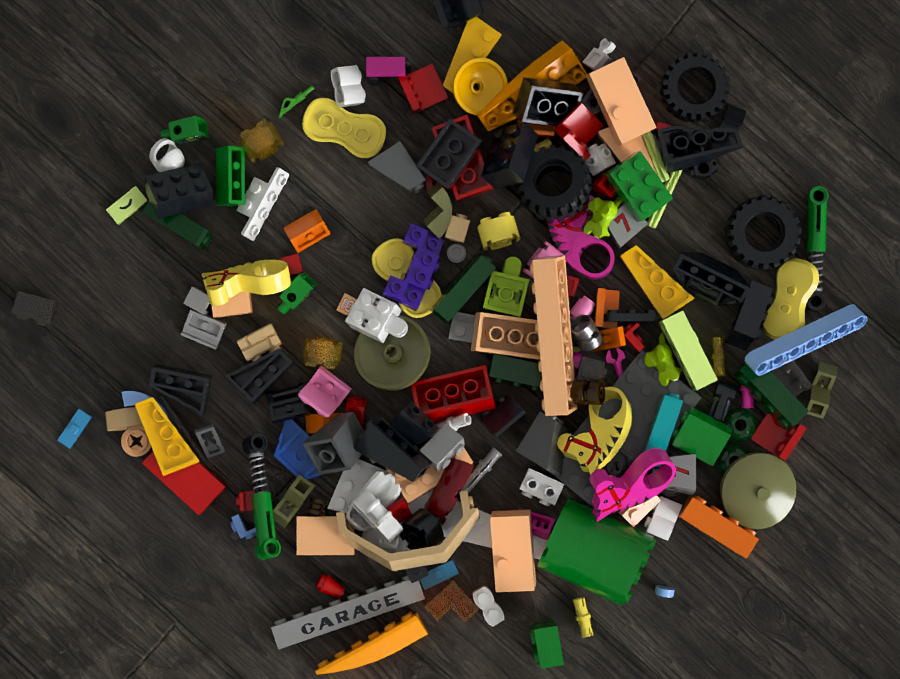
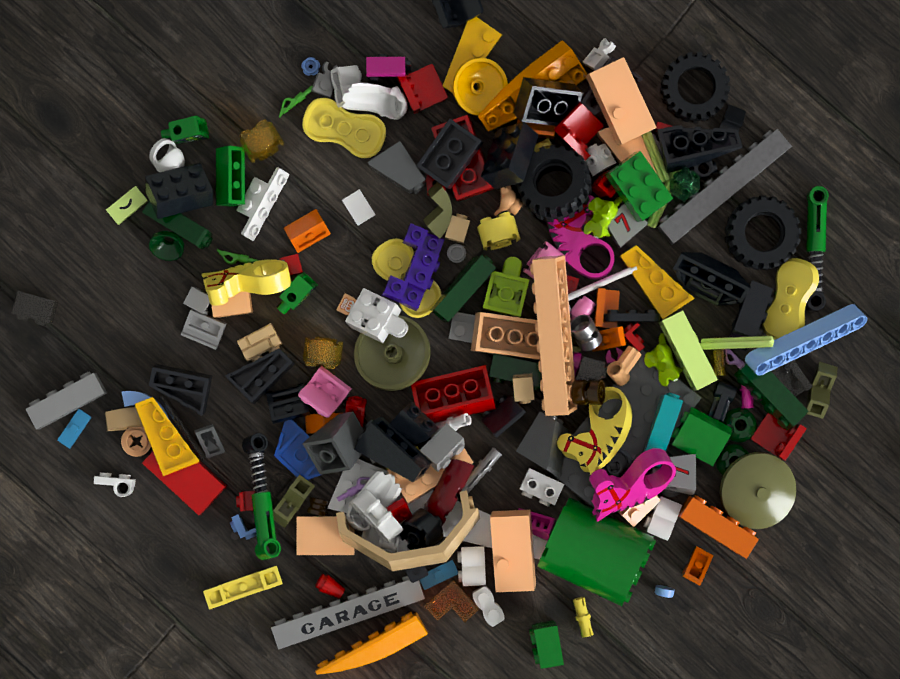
(66, 400): none -> light grey brick
(106, 479): none -> white plate
(166, 250): none -> dark green piece
(236, 257): none -> bright green hand
(242, 587): none -> light yellow slope
(310, 71): none -> medium blue plate
(323, 83): none -> light grey plate
(354, 490): none -> lavender hand
(358, 207): none -> white sticker
(376, 99): none -> white hair
(472, 566): none -> white brick
(508, 201): none -> light nougat animal
(523, 388): none -> tan brick
(600, 283): none -> white piece
(620, 369): none -> light nougat piece
(684, 184): none -> clear green brick
(697, 565): none -> orange slope
(725, 186): none -> flat silver brick
(736, 361): none -> lavender hand
(737, 342): none -> yellowish green axle

